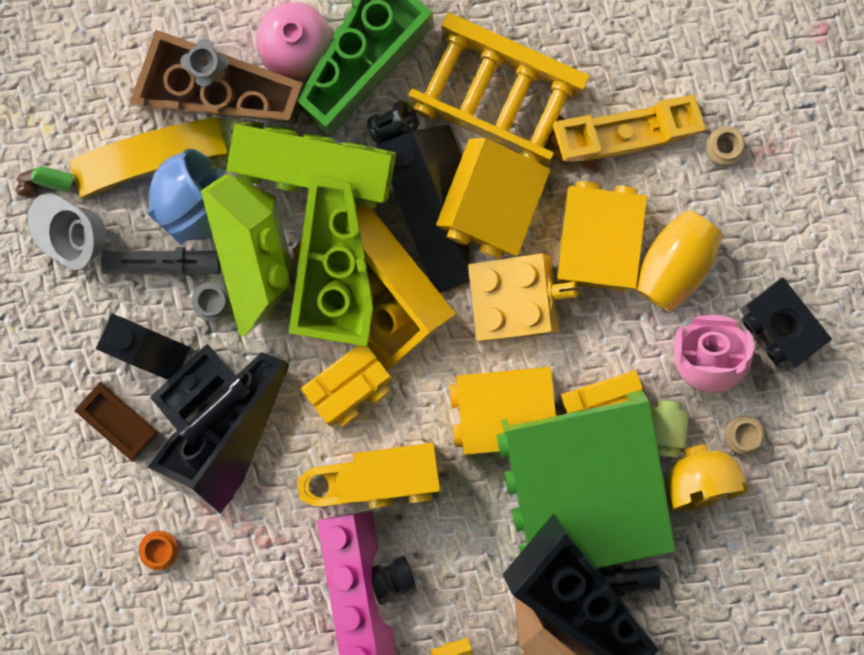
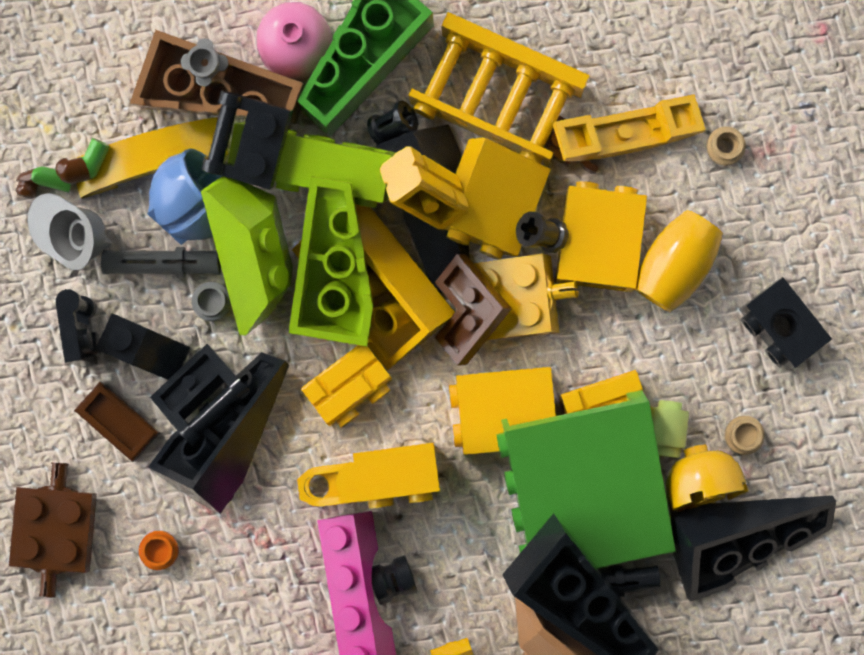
(52, 529): none -> reddish brown plate
(75, 328): none -> black plate
(84, 167): none -> arm
(260, 141): none -> black plate
(424, 188): none -> yellow brick
(477, 313): none -> reddish brown plate
(536, 230): none -> black bush
(713, 353): bright pink cylinder -> none
(730, 537): none -> black wedge

